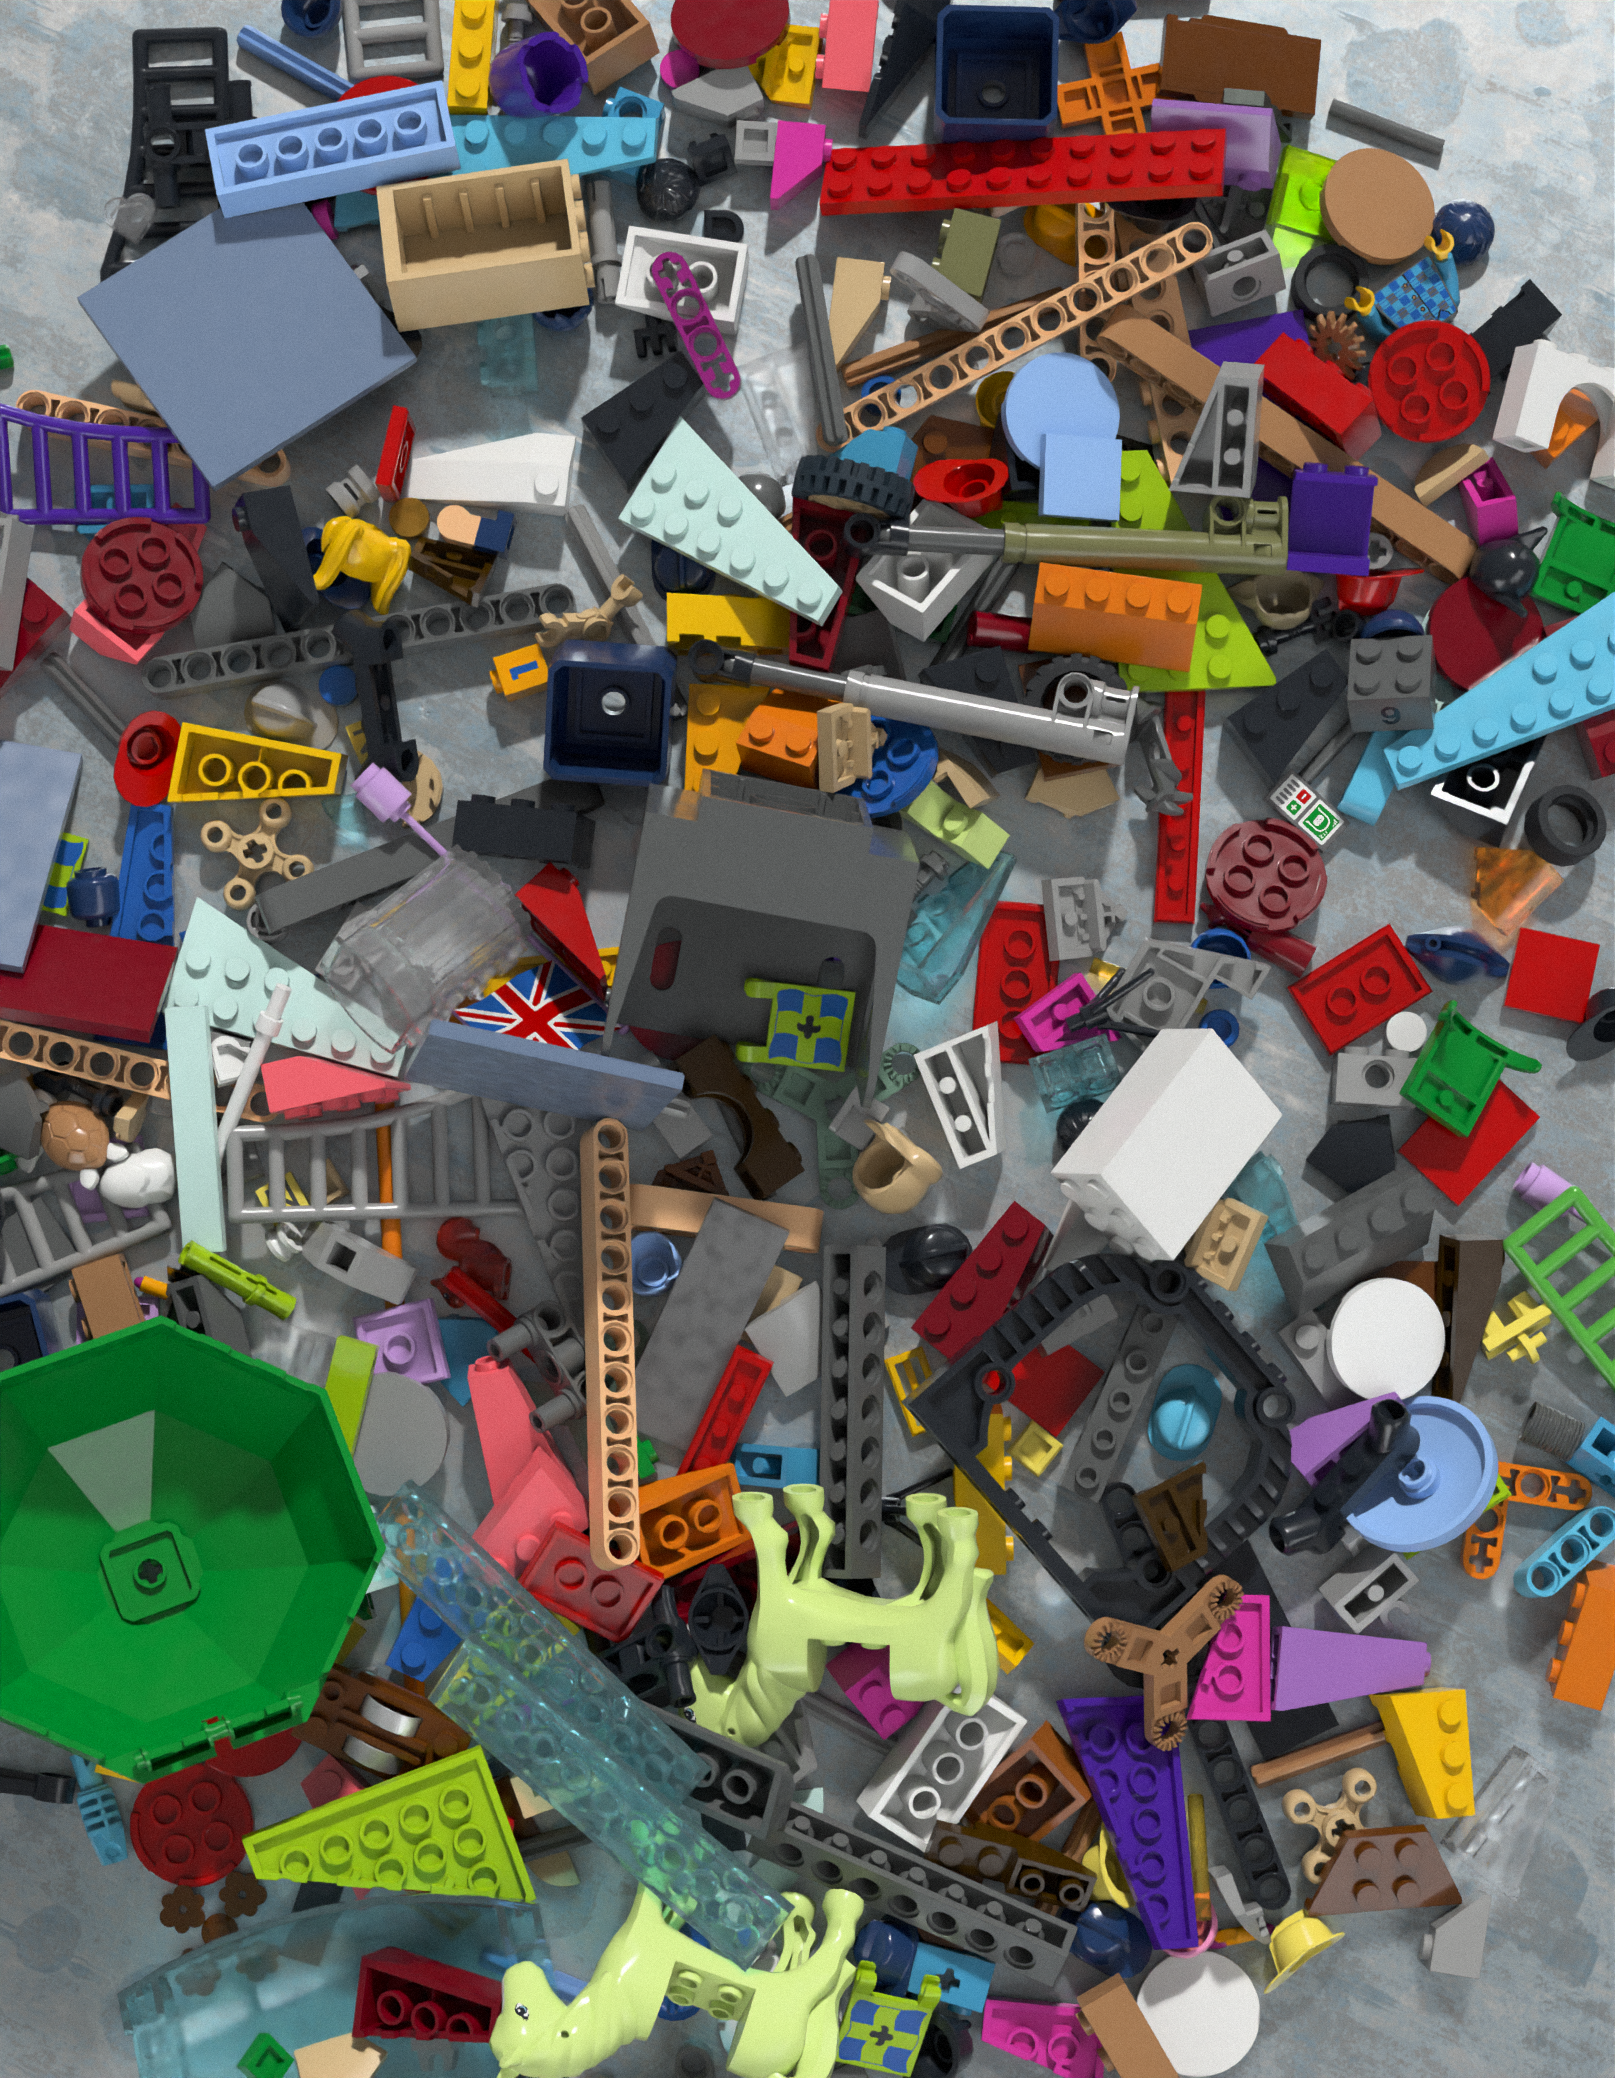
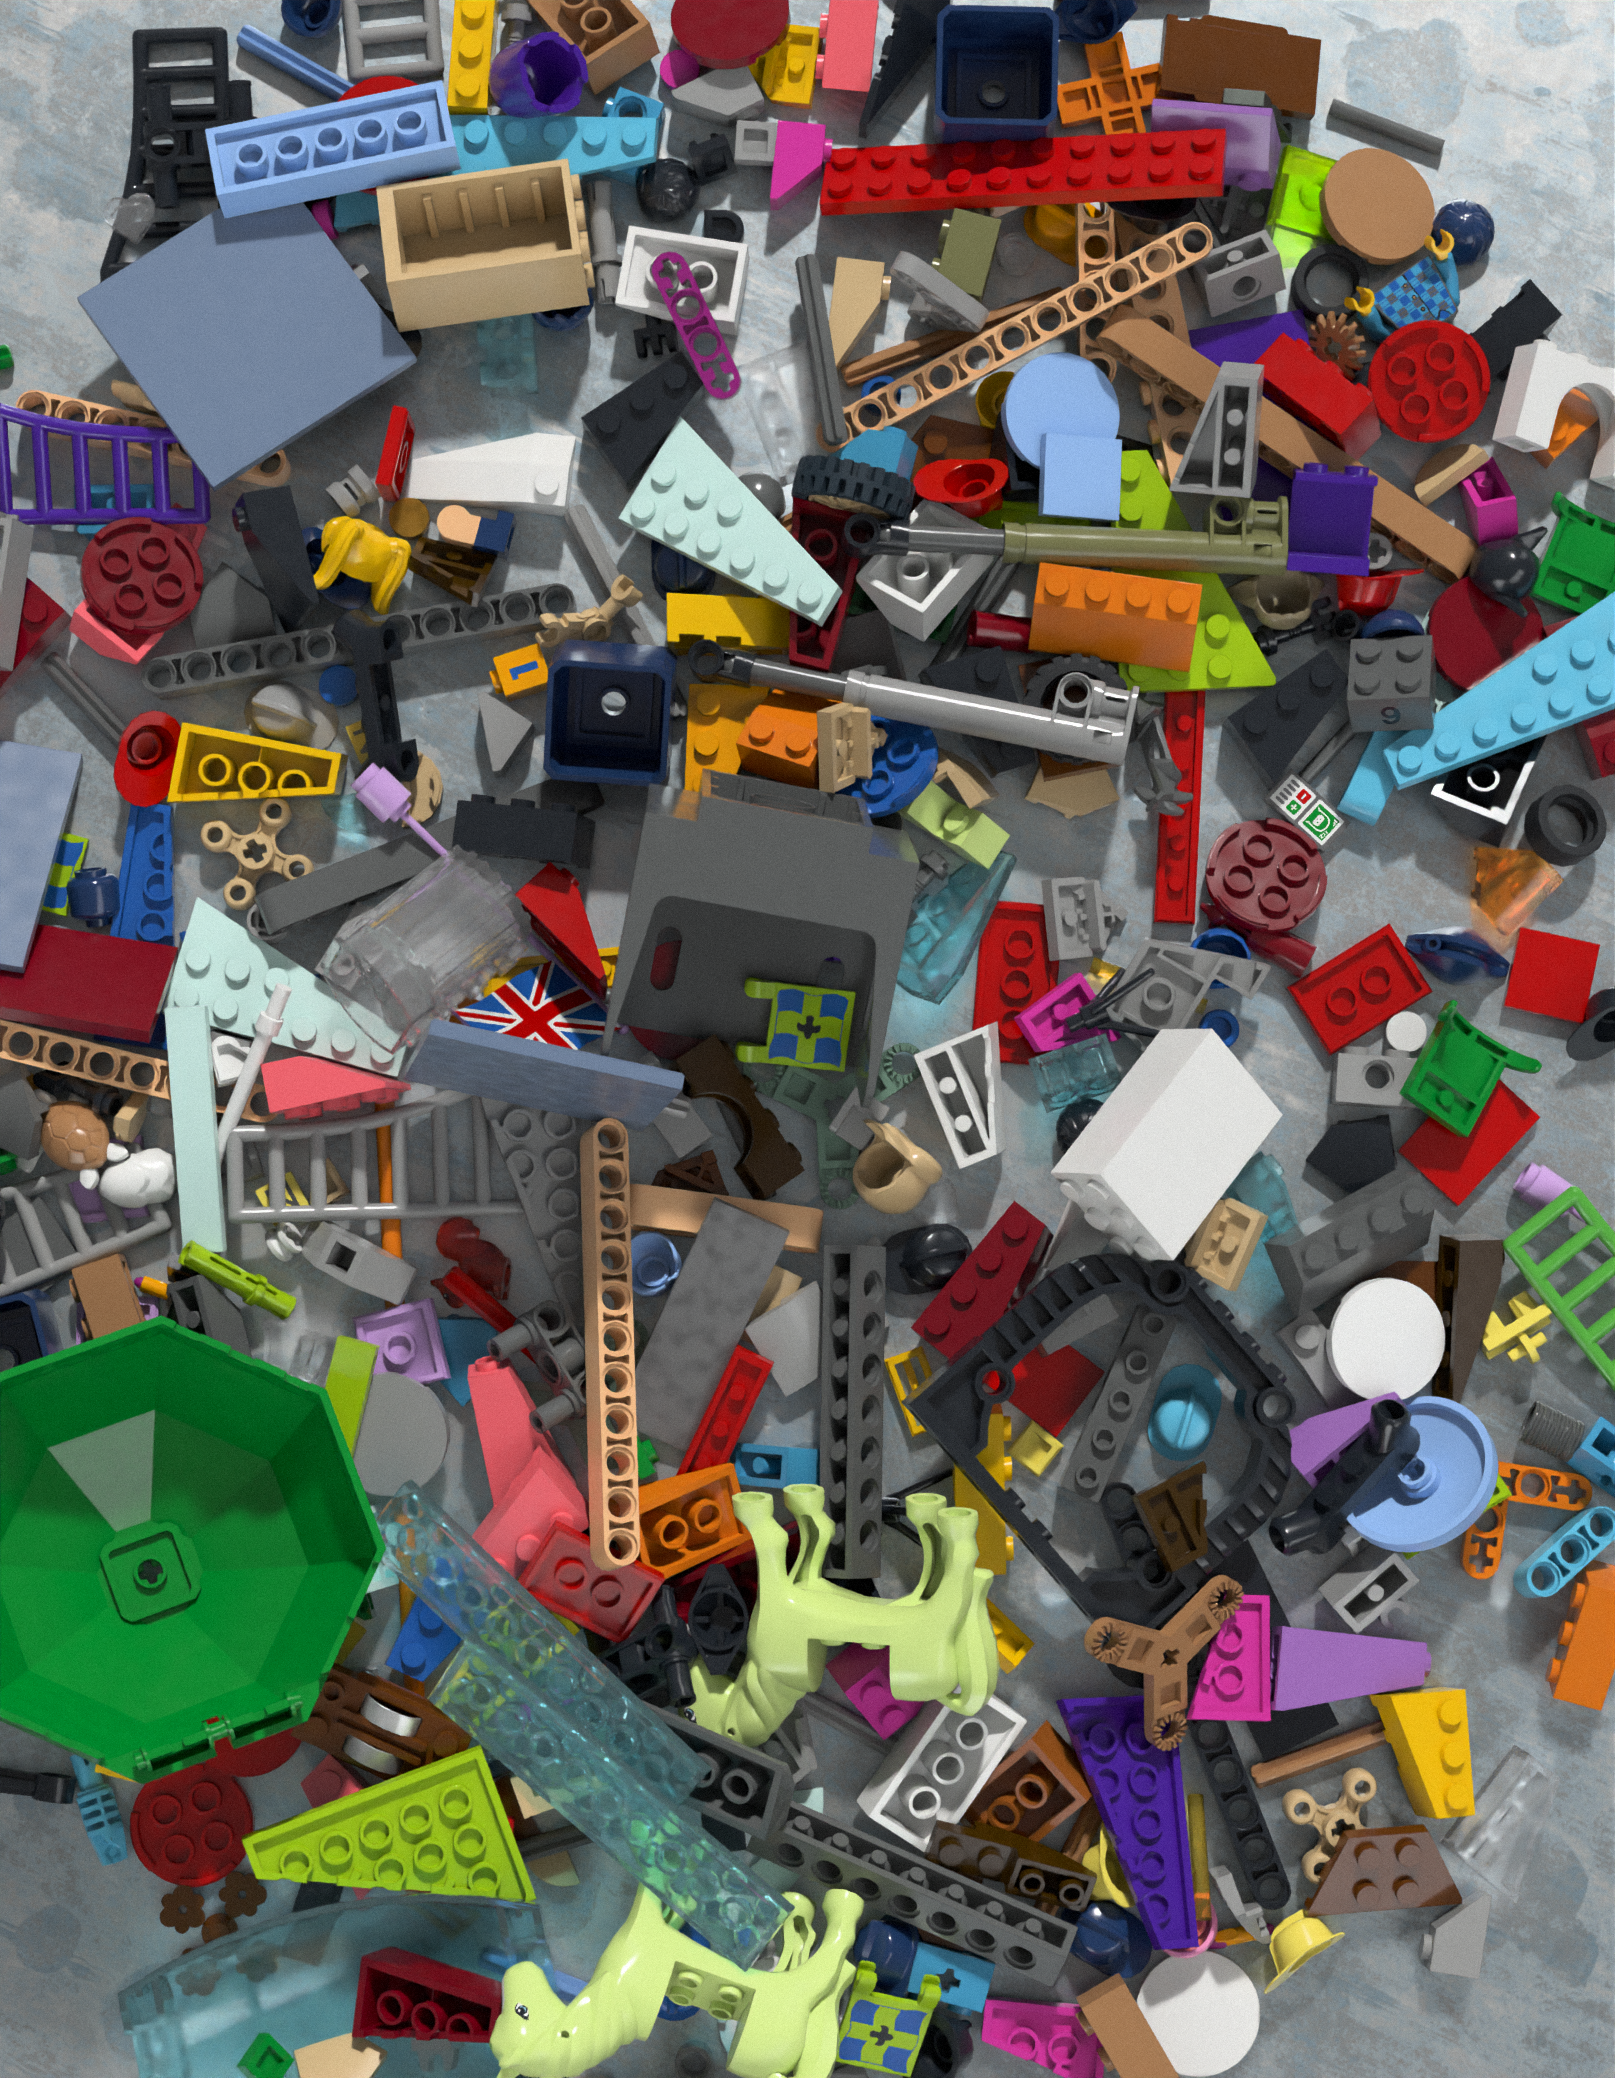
(504, 732): none -> light grey slope

